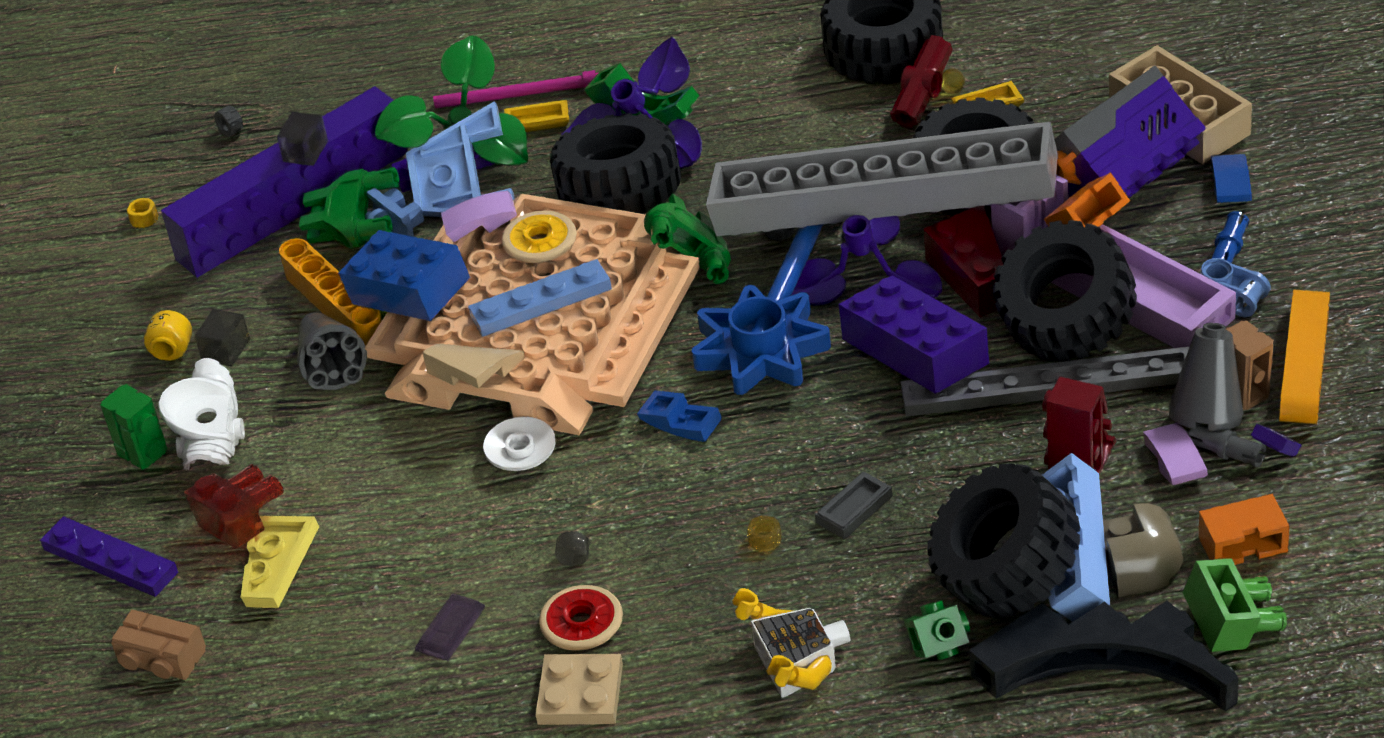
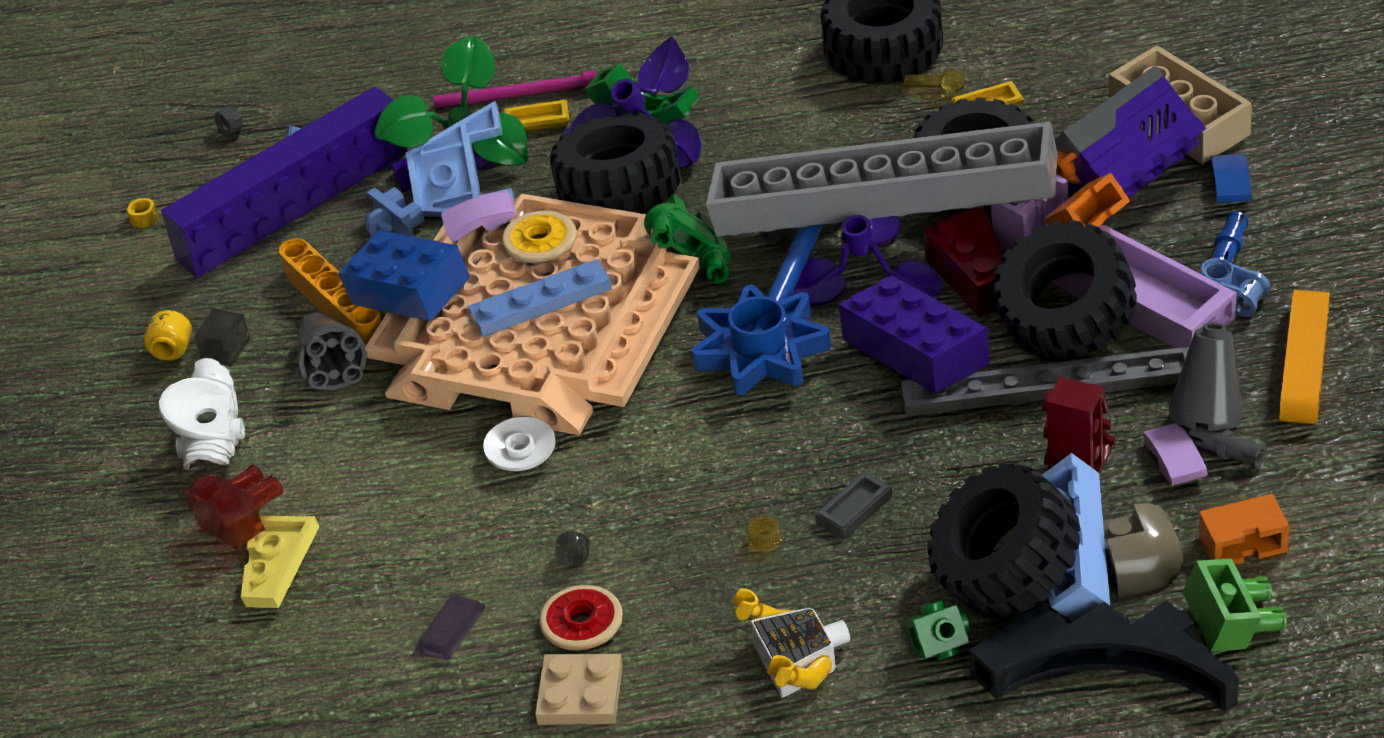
(109, 556): dark purple plate -> none
(134, 426): green brick -> none
(158, 645): medium nougat brick -> none
(302, 138): clear smoke brick -> none
(341, 208): green connector -> none
(469, 363): tan slope -> none
(675, 416): blue slope -> none
(921, 82): dark red piece -> none
(1253, 362): medium nougat brick -> none
(1275, 440): dark purple tile -> none

